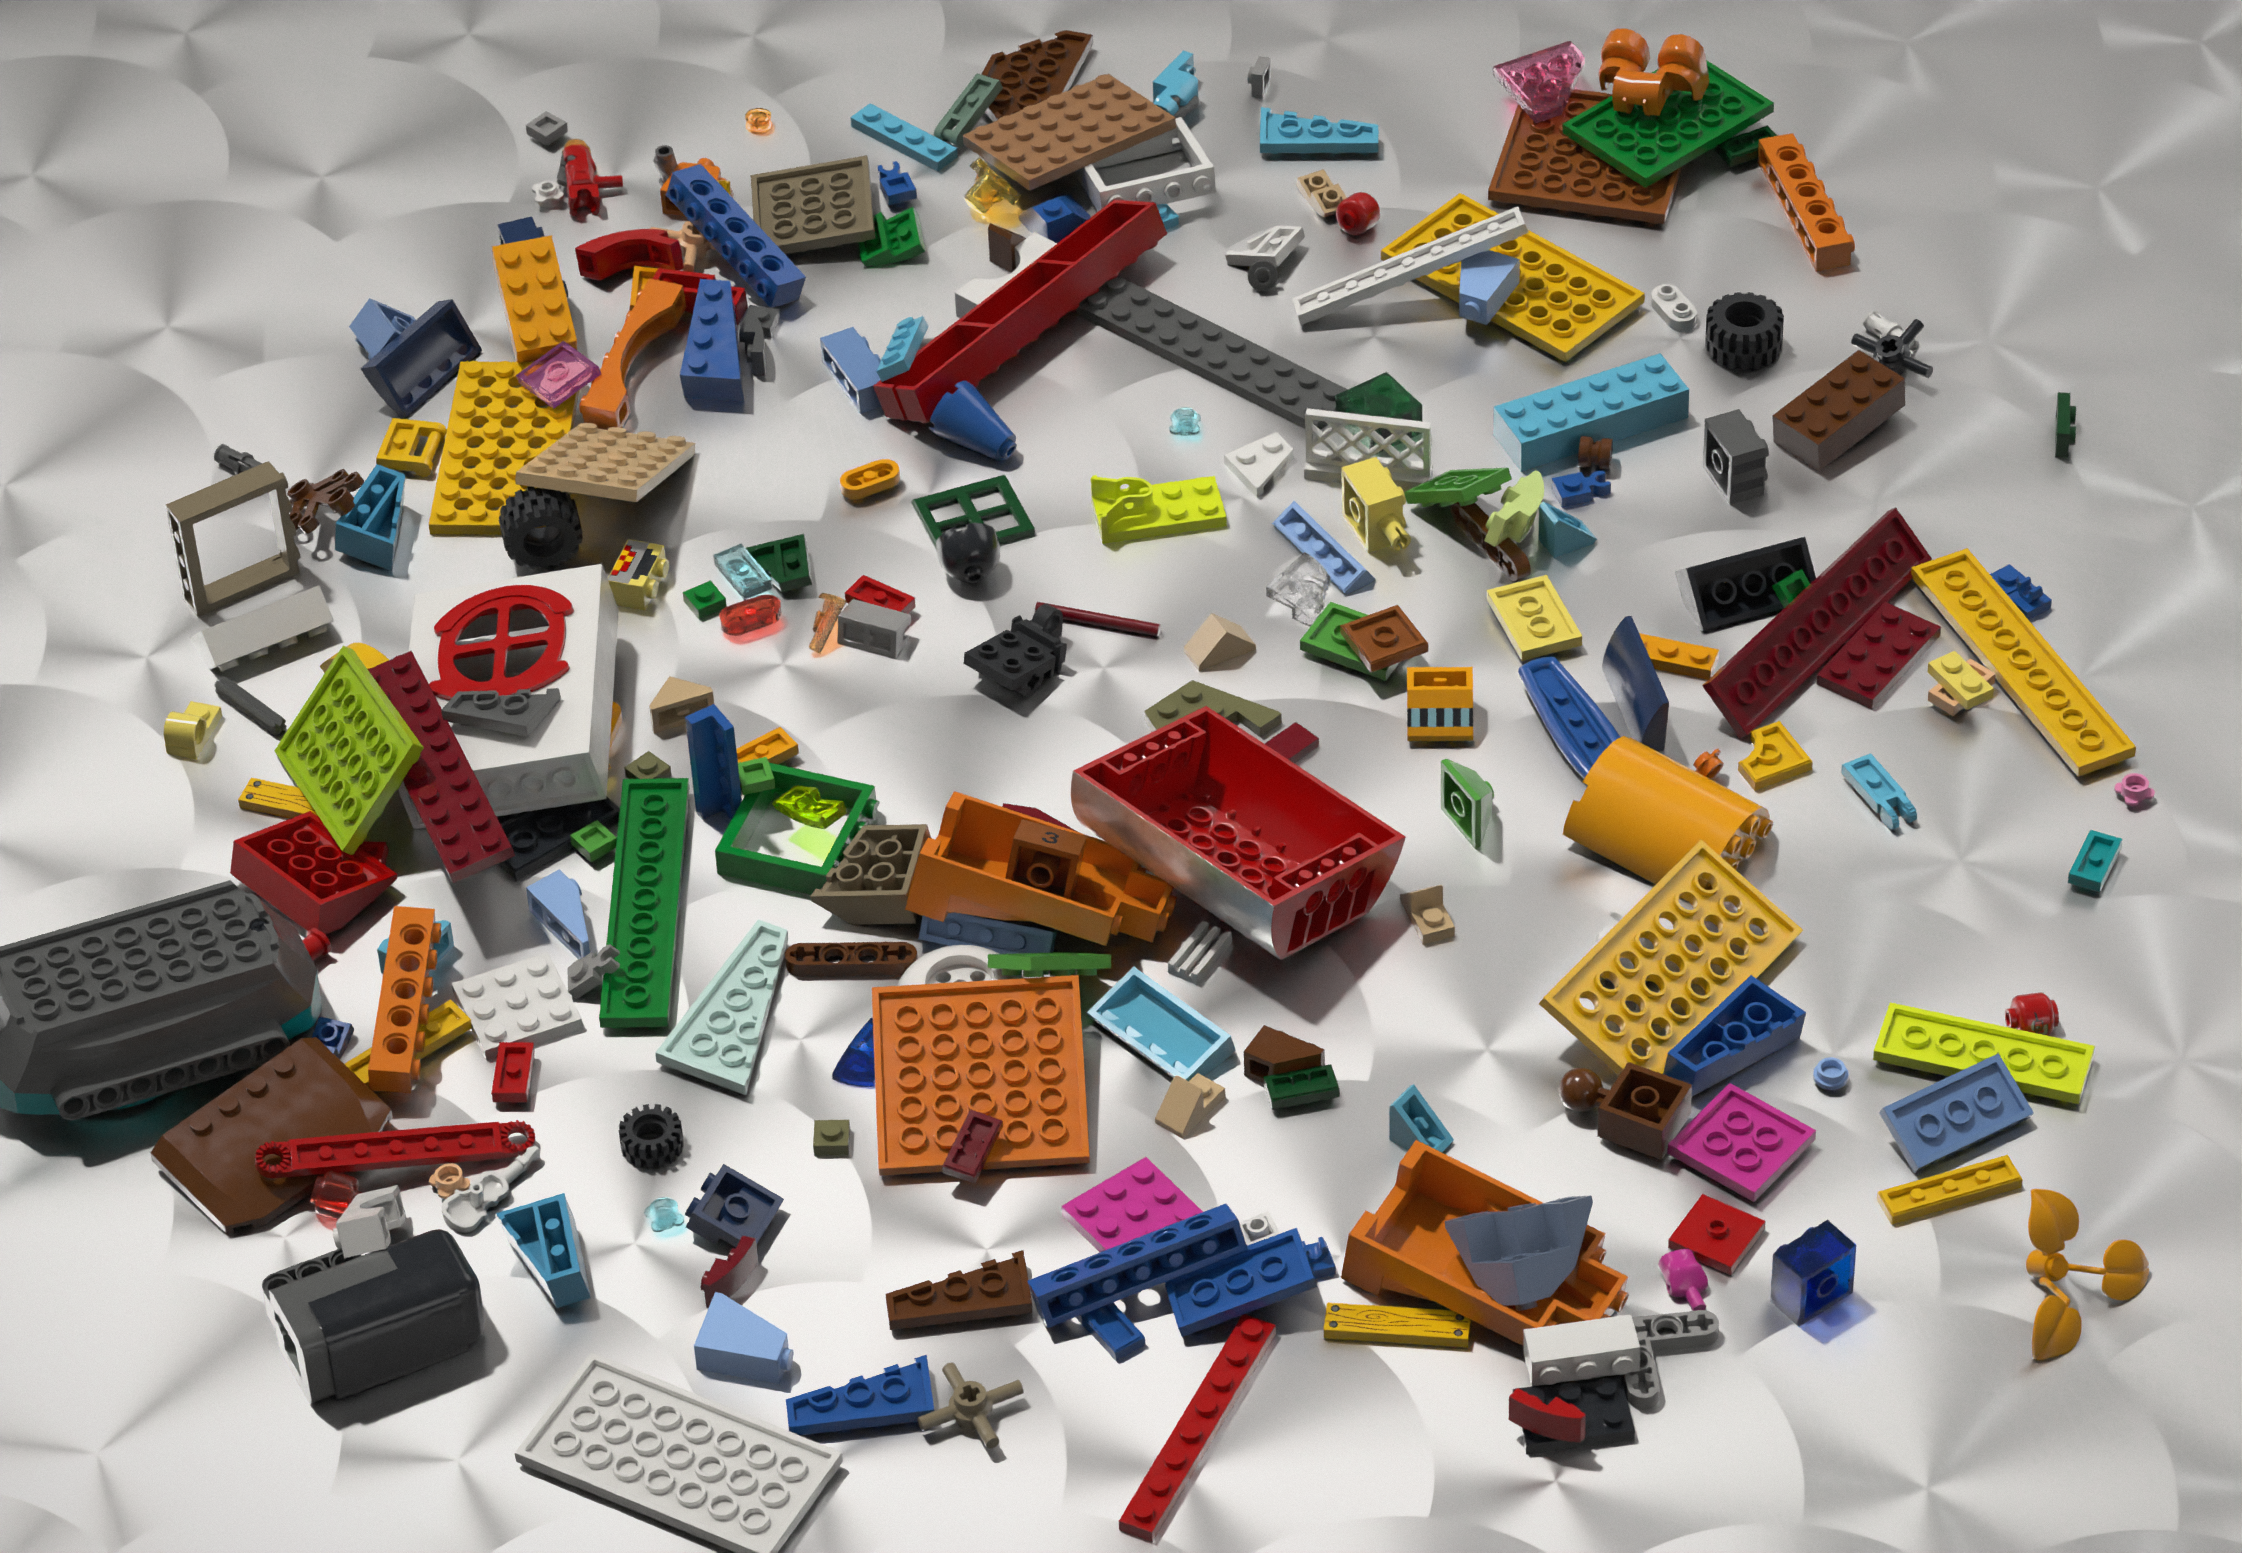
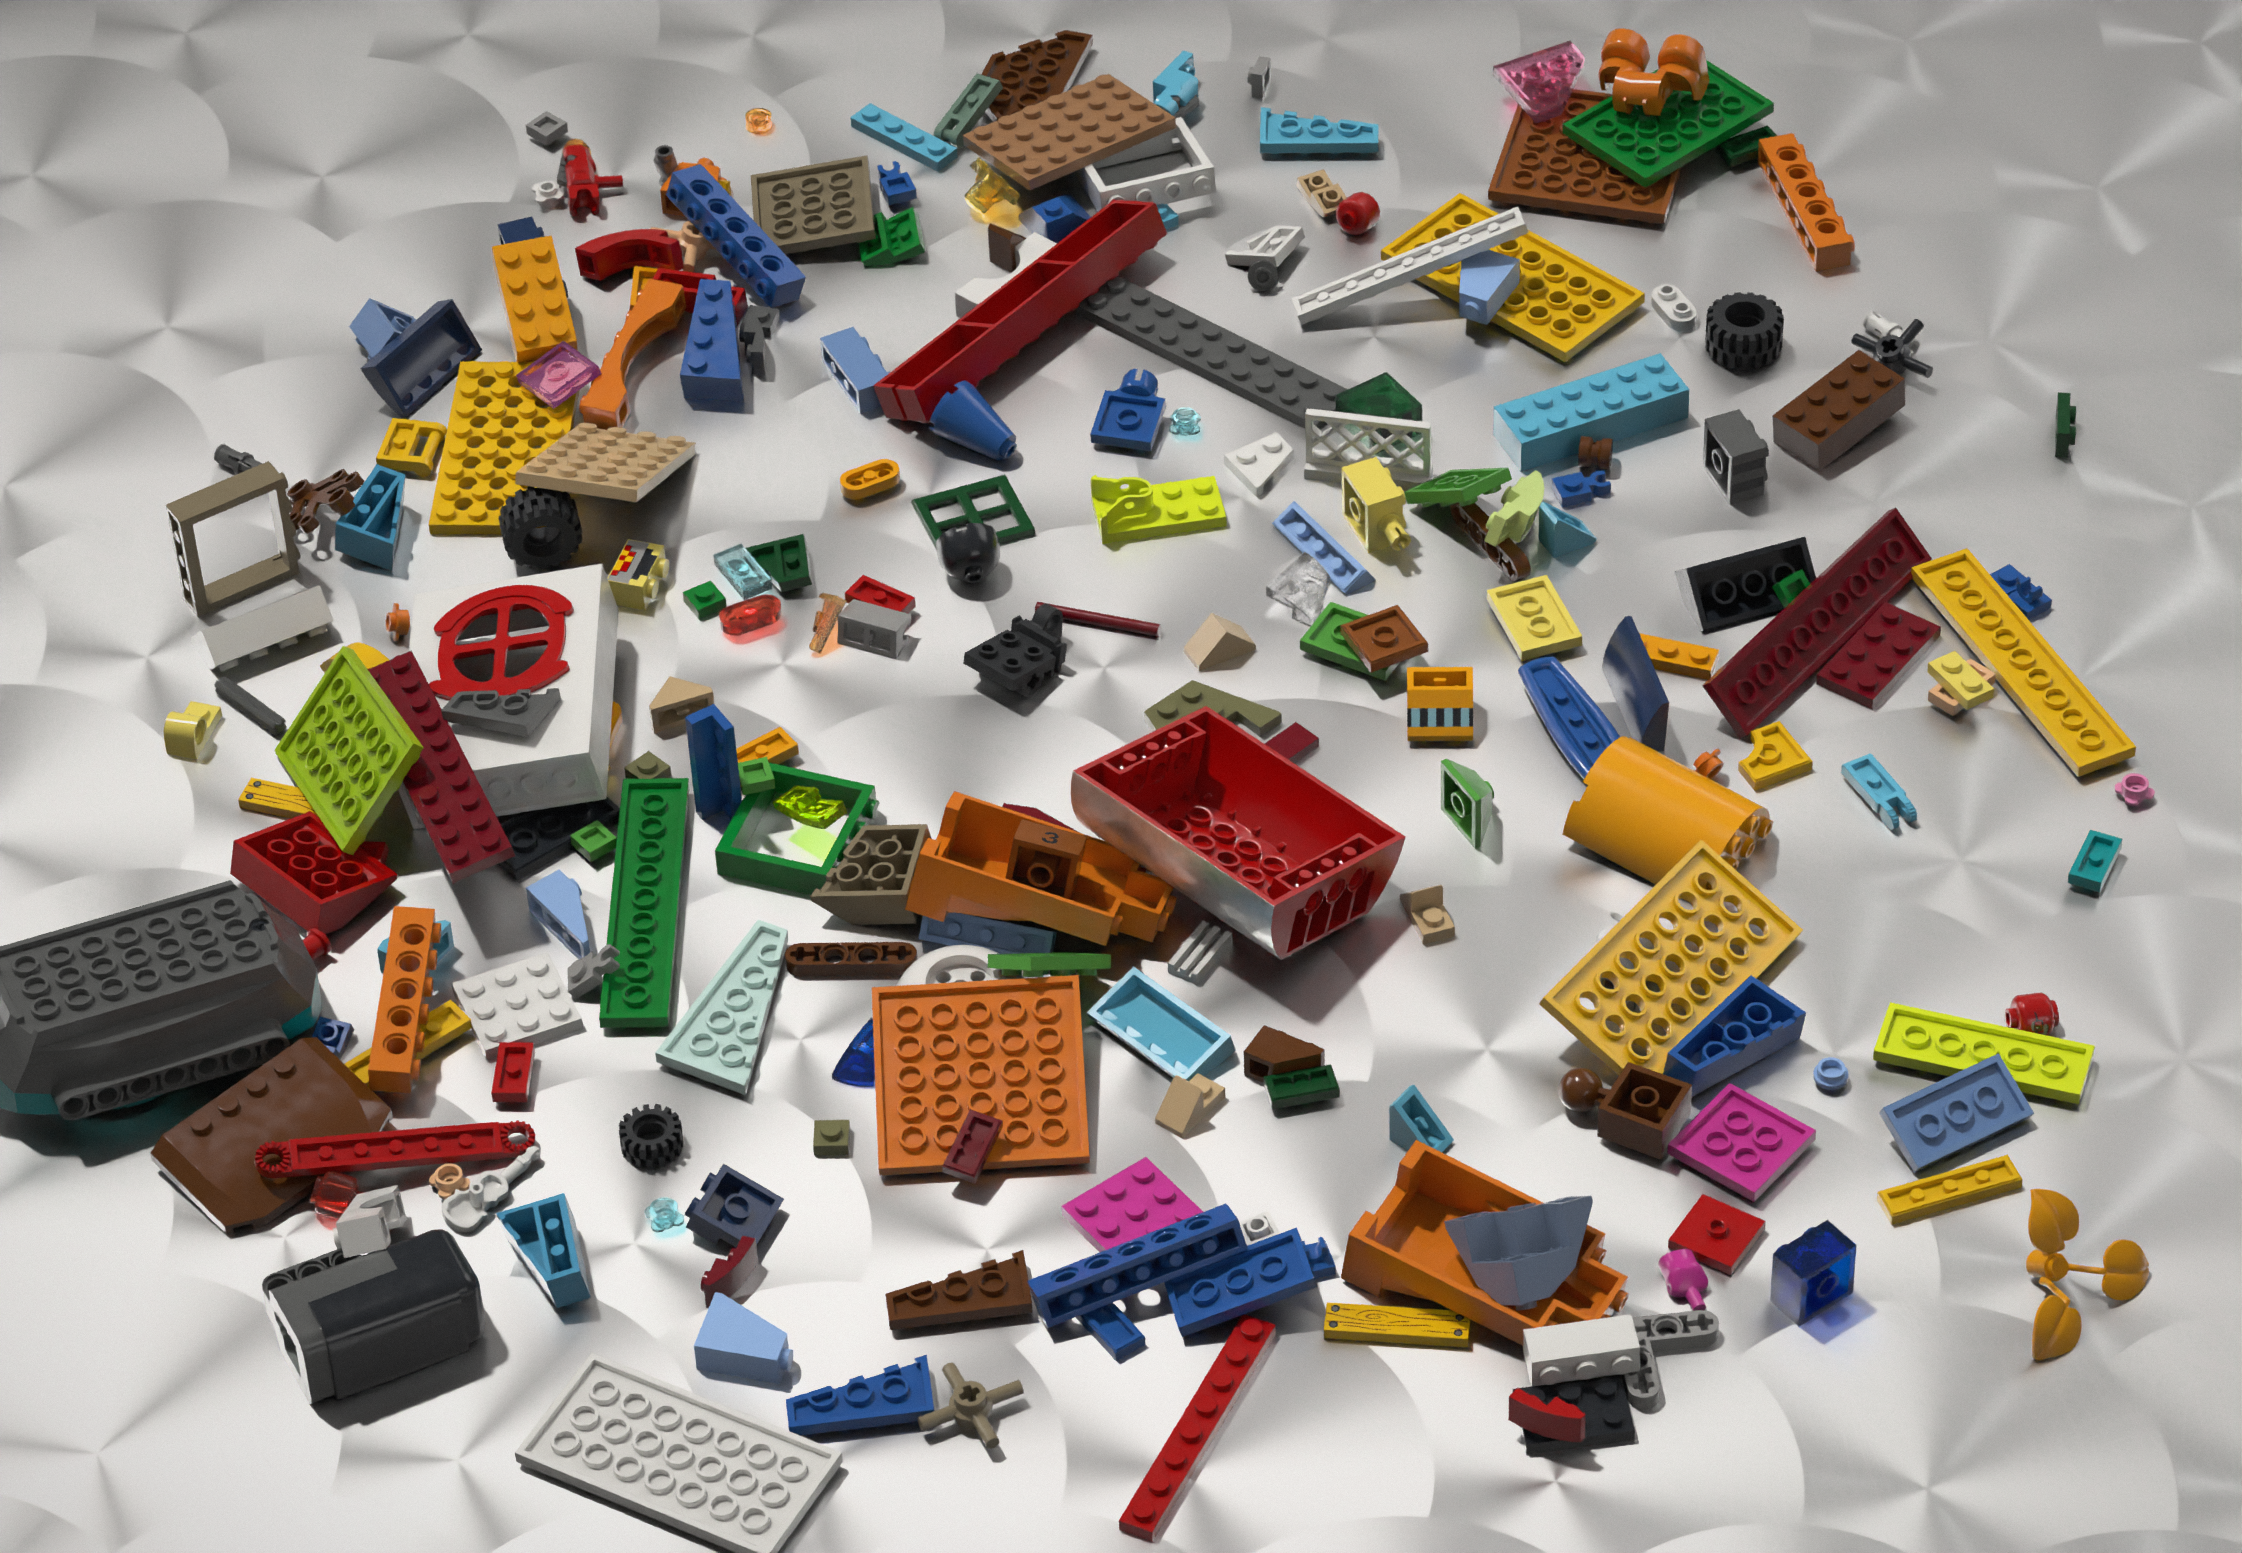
(397, 622): none -> orange plate
(902, 347): medium azure plate -> none
(1130, 414): none -> blue plate

